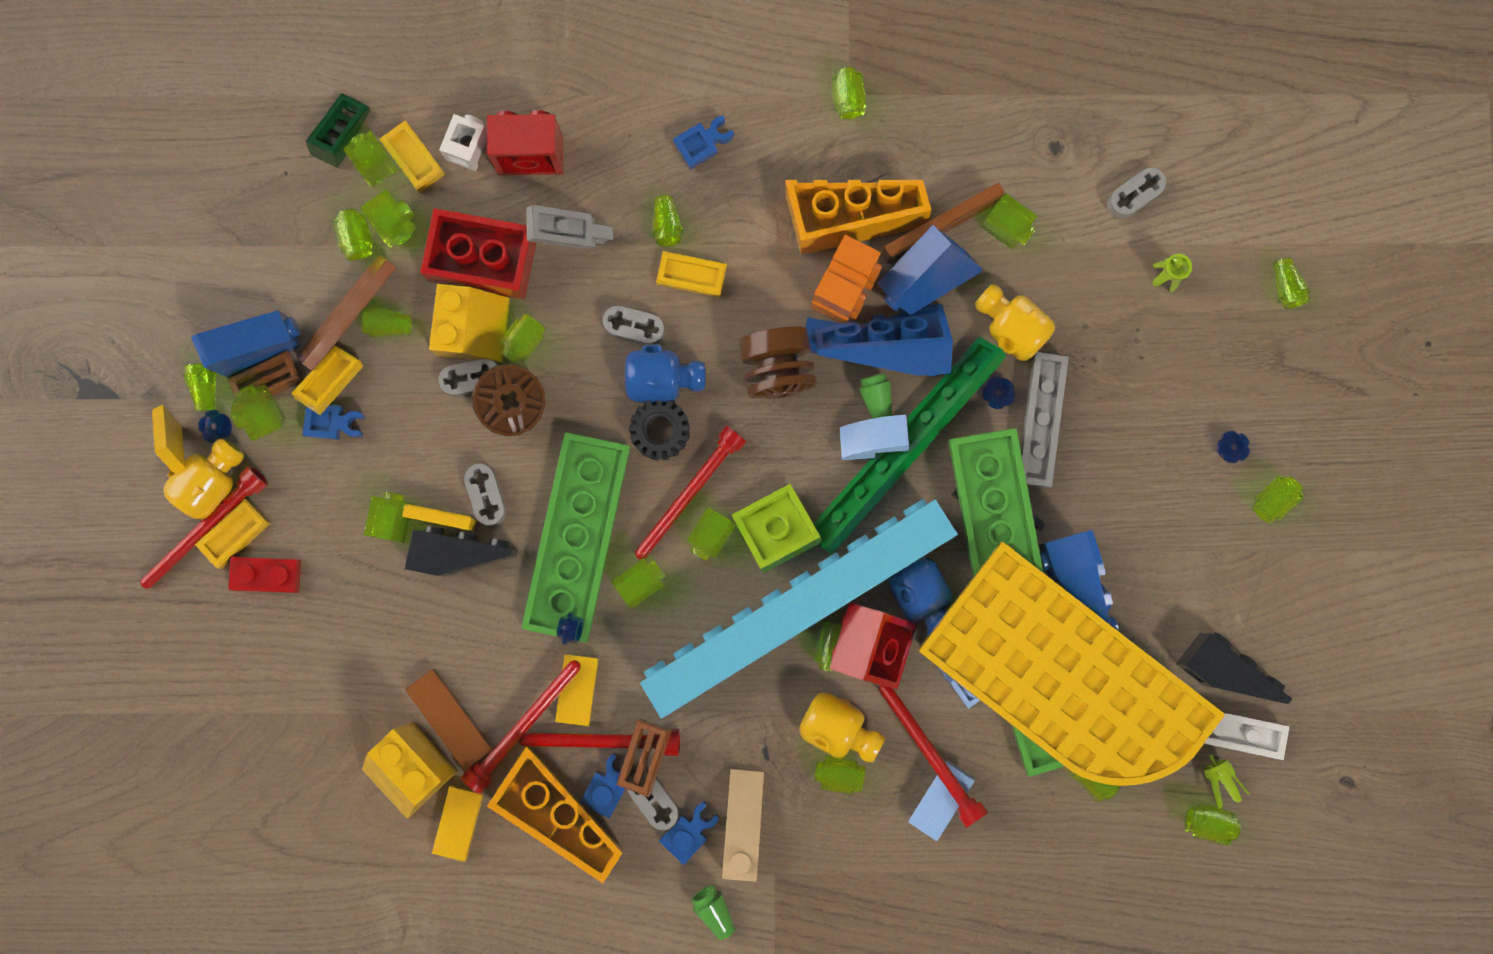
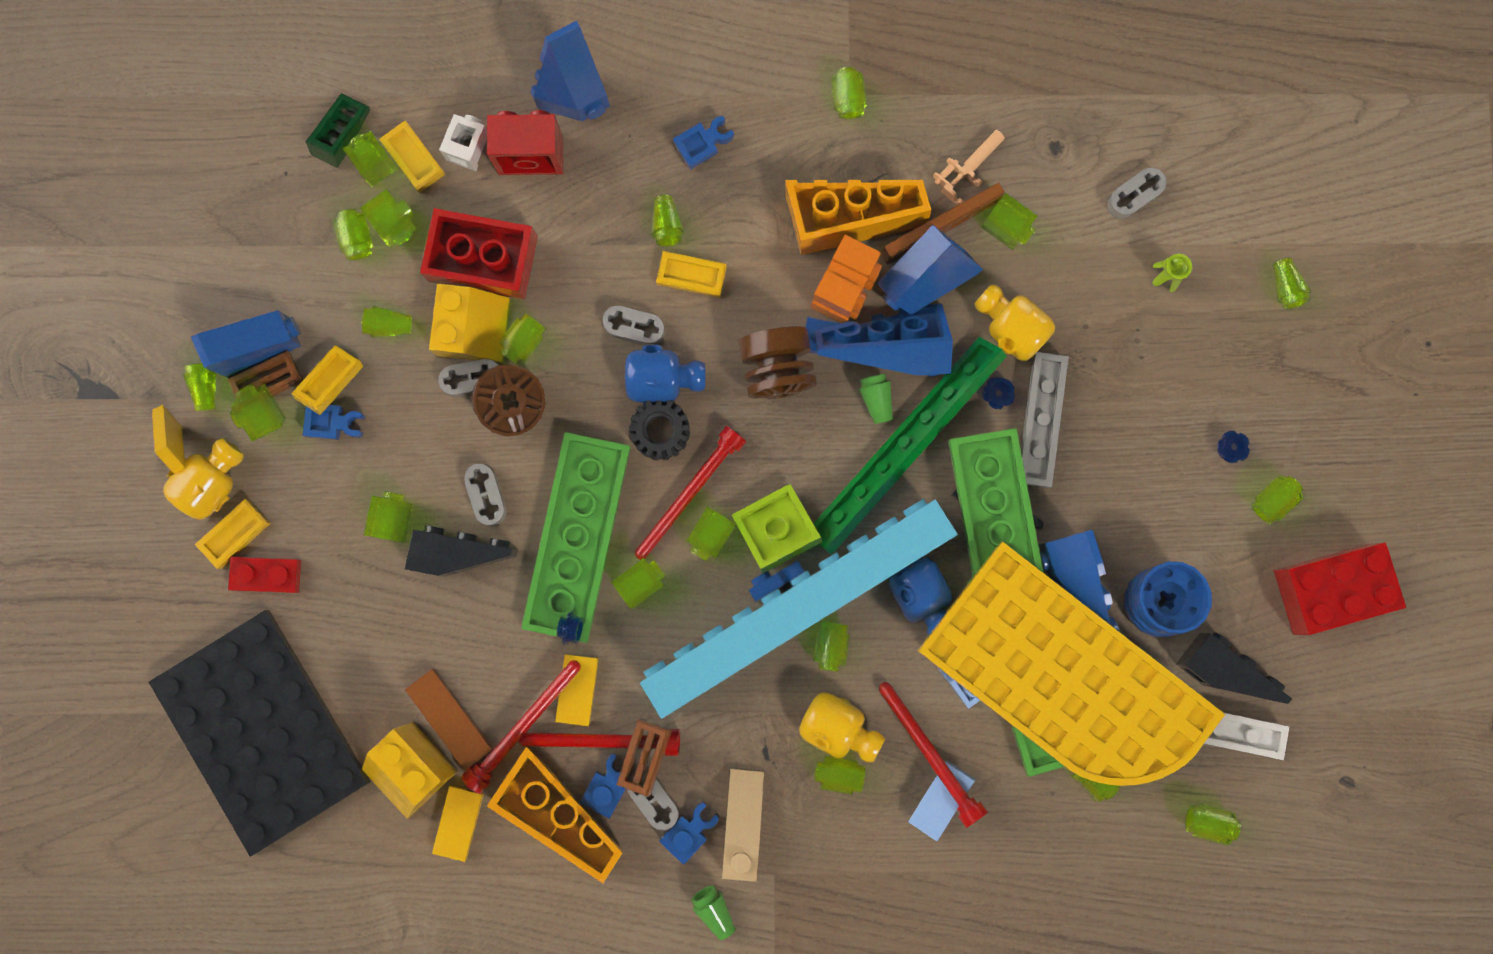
(222, 426): clear blue plate -> none
(250, 482): red piece -> none
(259, 732): none -> black plate
(345, 312): dark orange tile -> none
(439, 517): yellow tile -> none
(565, 228): light grey hinge -> none
(568, 77): none -> blue wedge
(766, 583): none -> blue plate
(873, 646): red brick -> none
(874, 436): light blue slope -> none
(968, 168): none -> light nougat piece
(1186, 596): none -> blue wheel
(1222, 771): lime piece -> none
(1339, 589): none -> red brick

